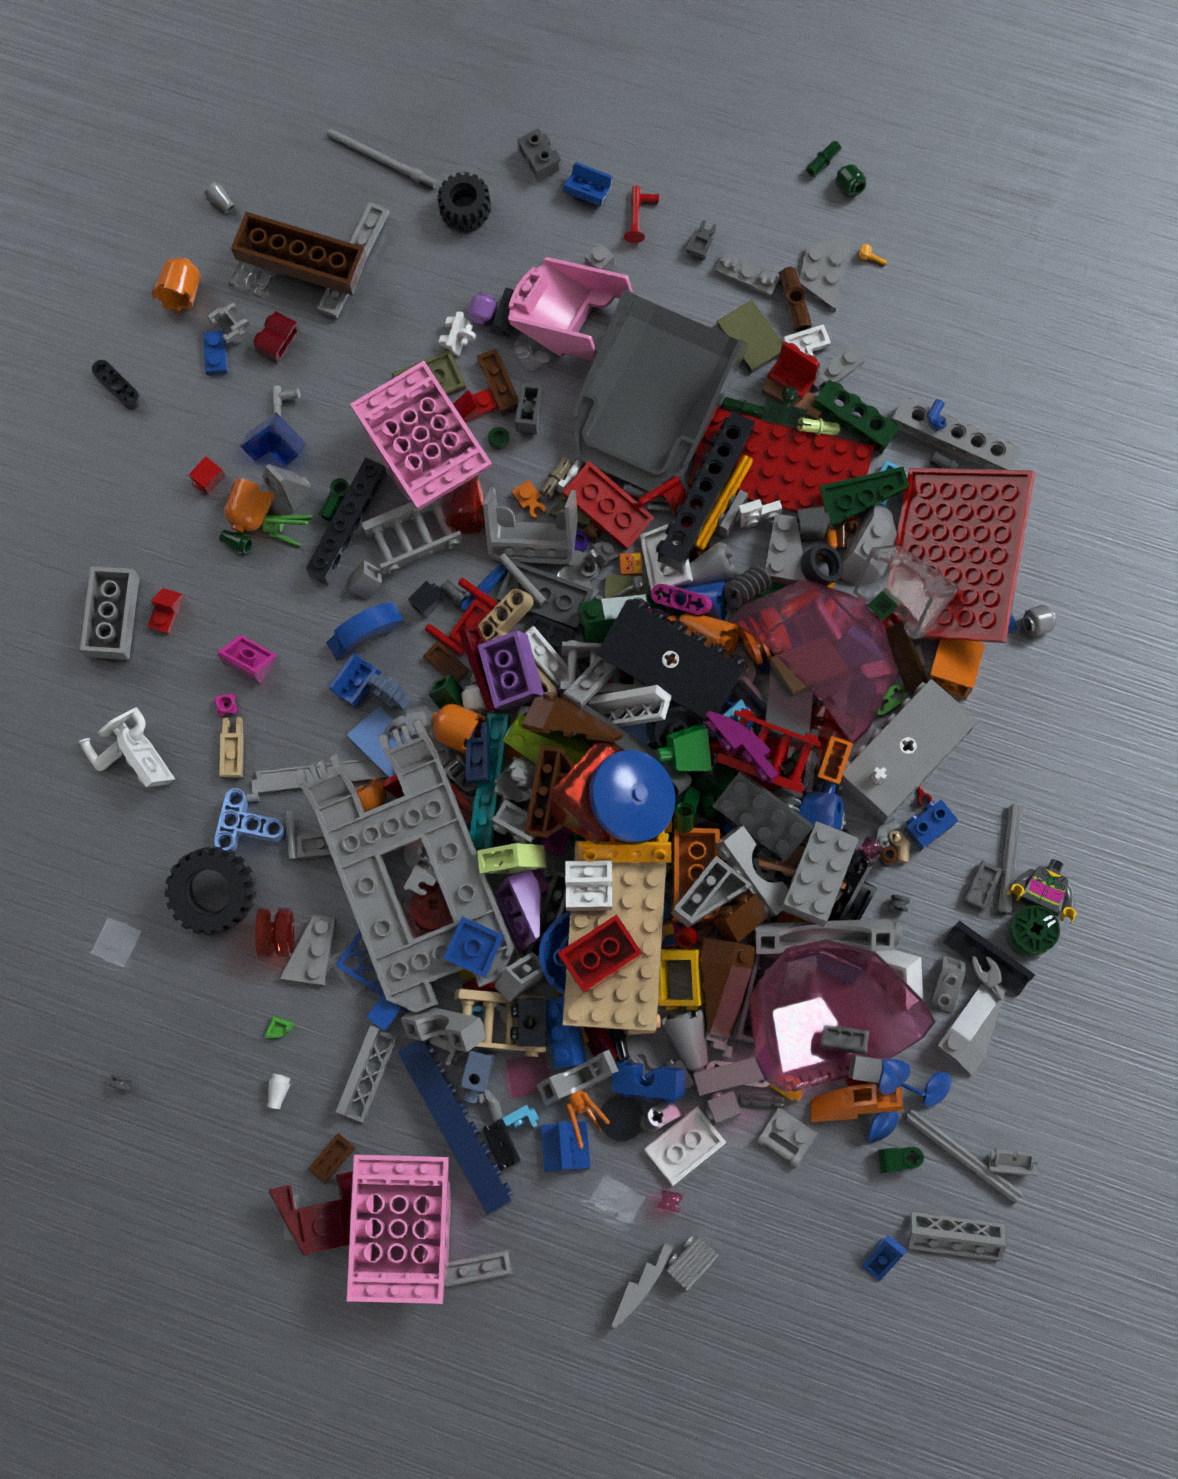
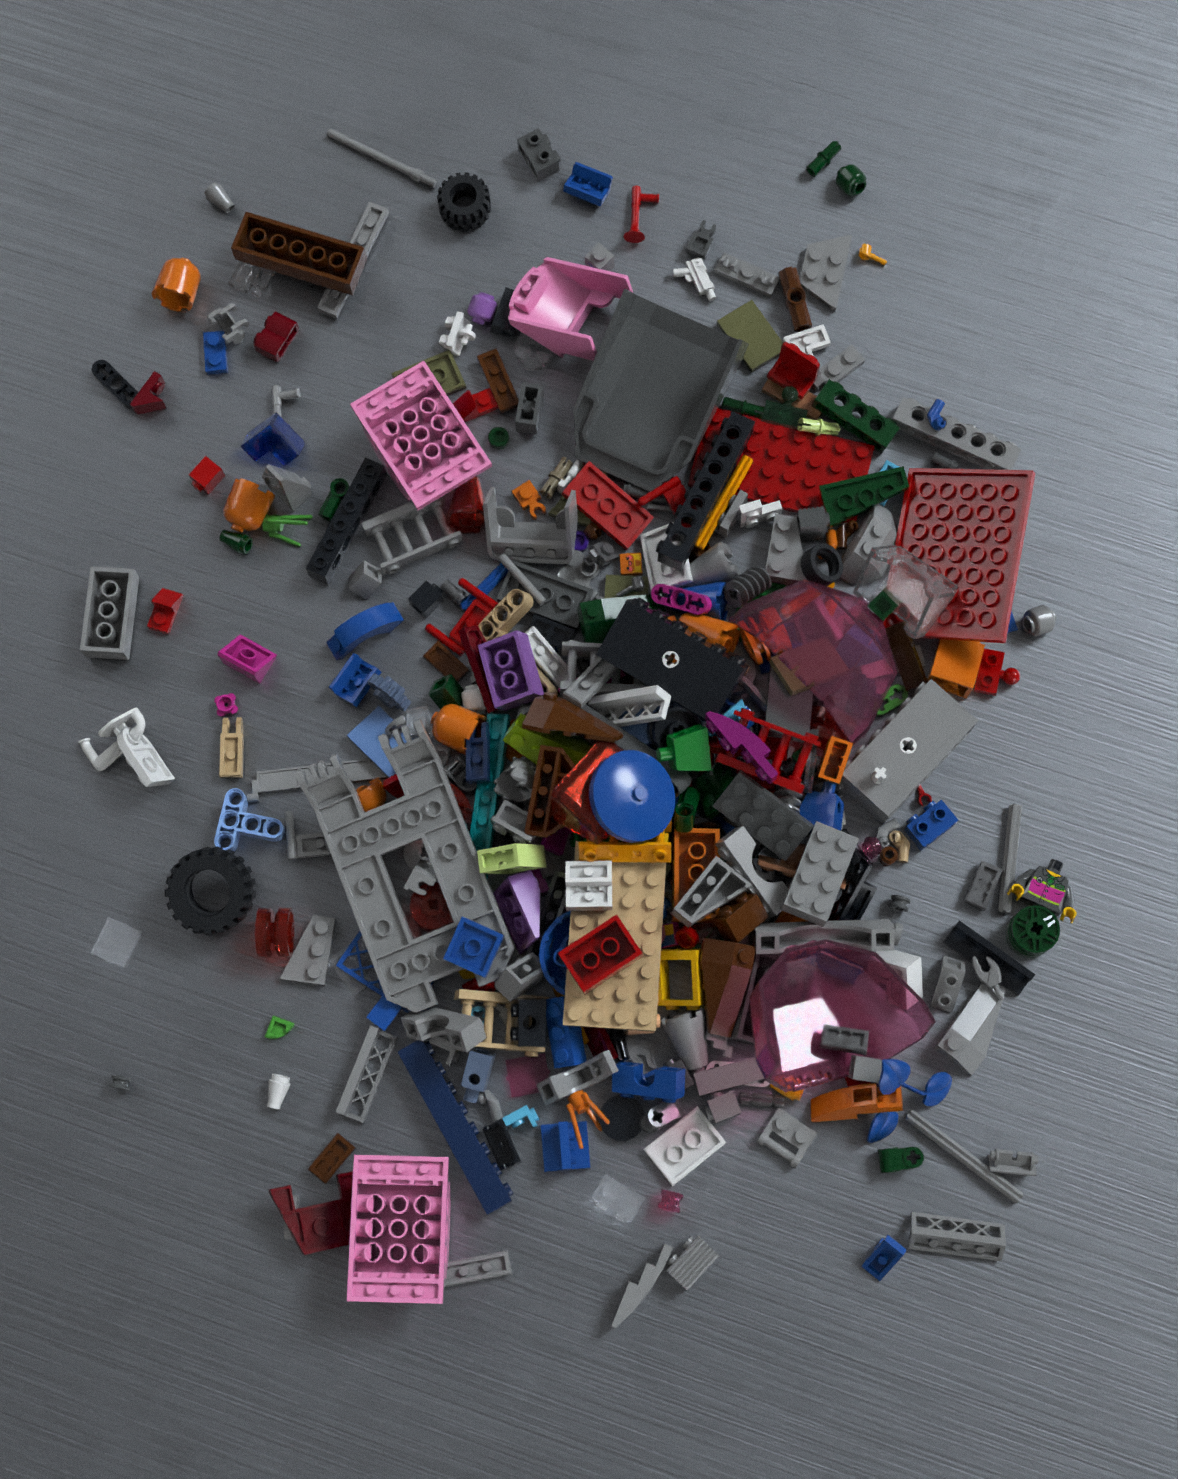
(147, 398): none -> dark red slope
(697, 273): none -> white piece
(991, 671): none -> red plate

